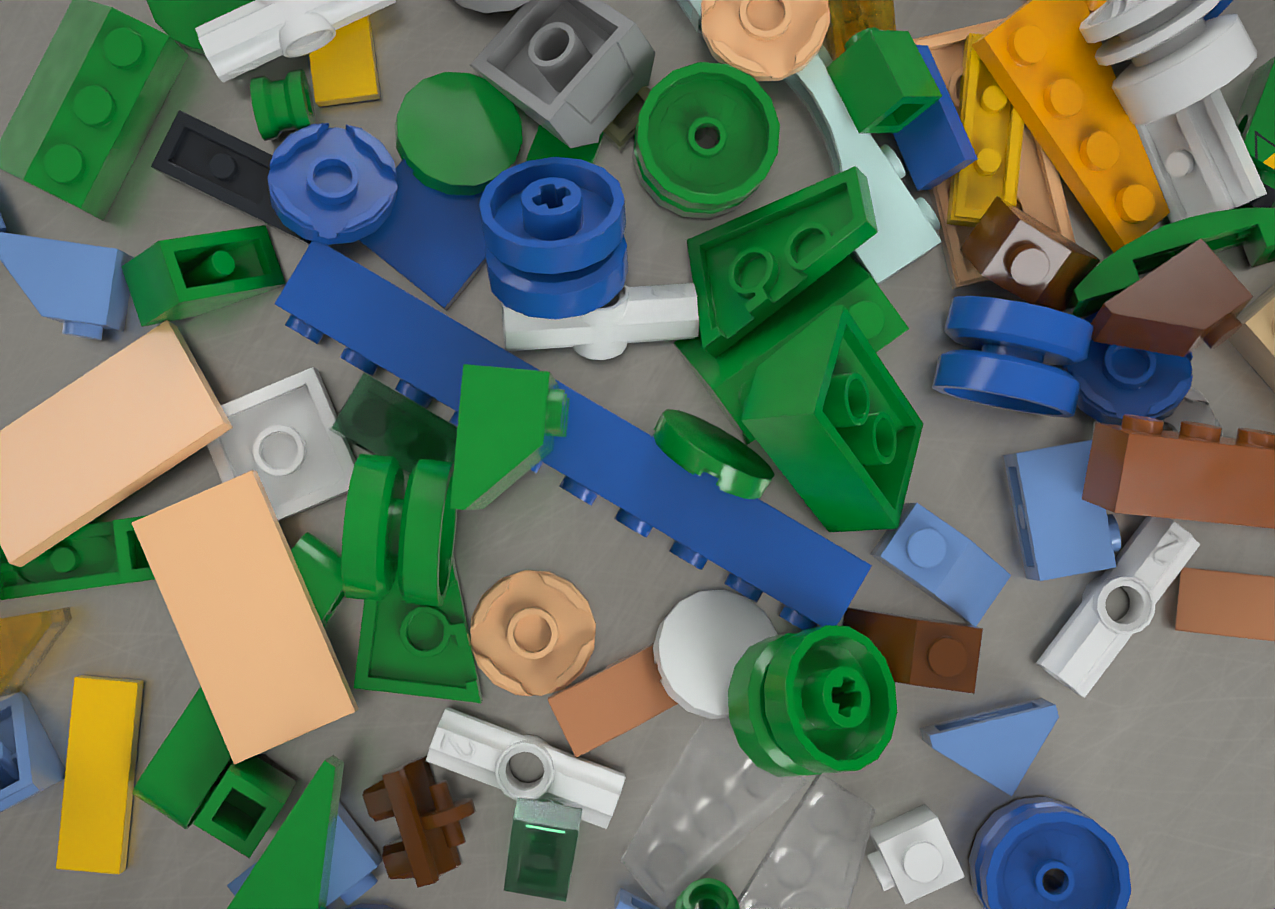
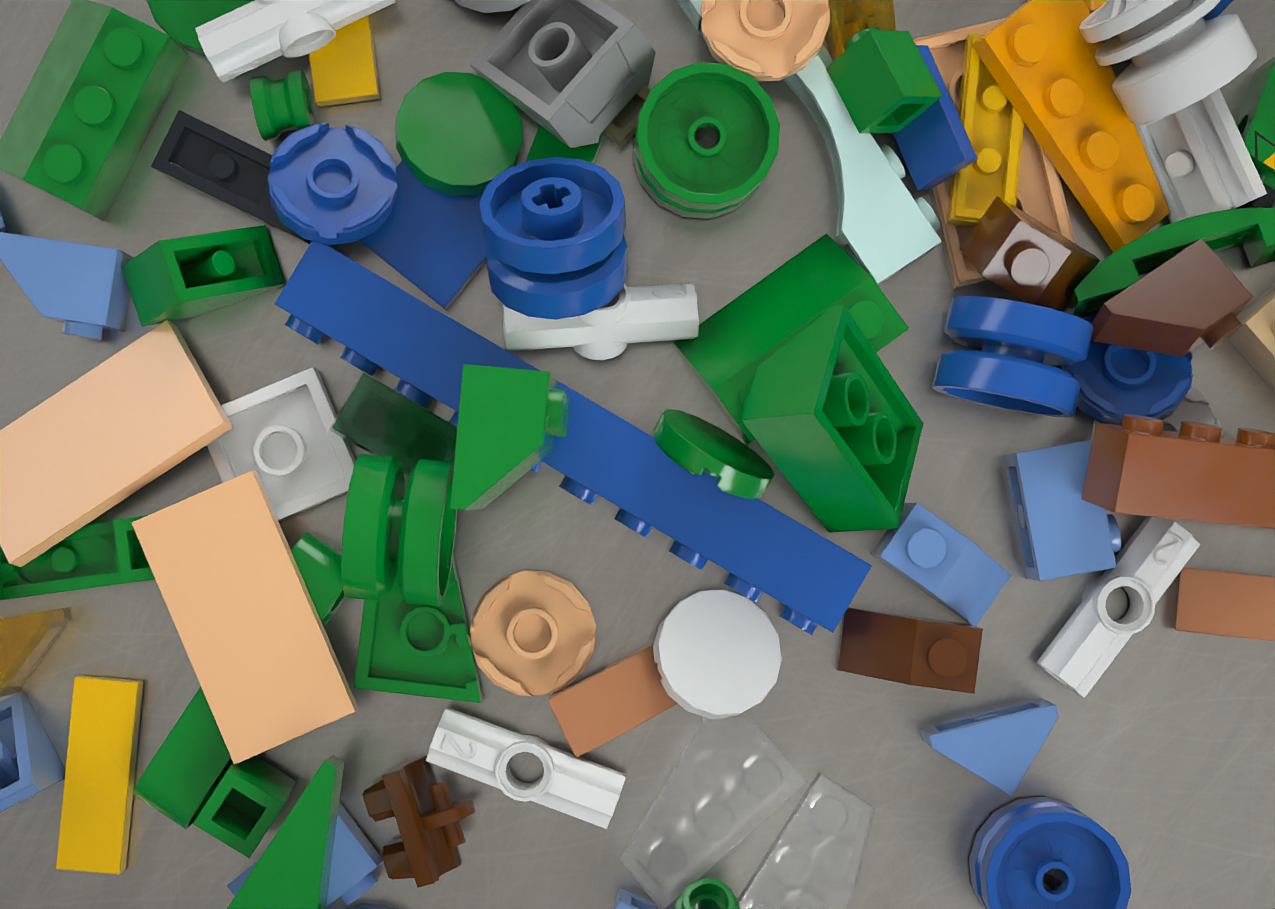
(542, 848): clear green plate -> none
(774, 253): green wing -> none
(813, 702): green wheel -> none
(913, 855): white brick -> none

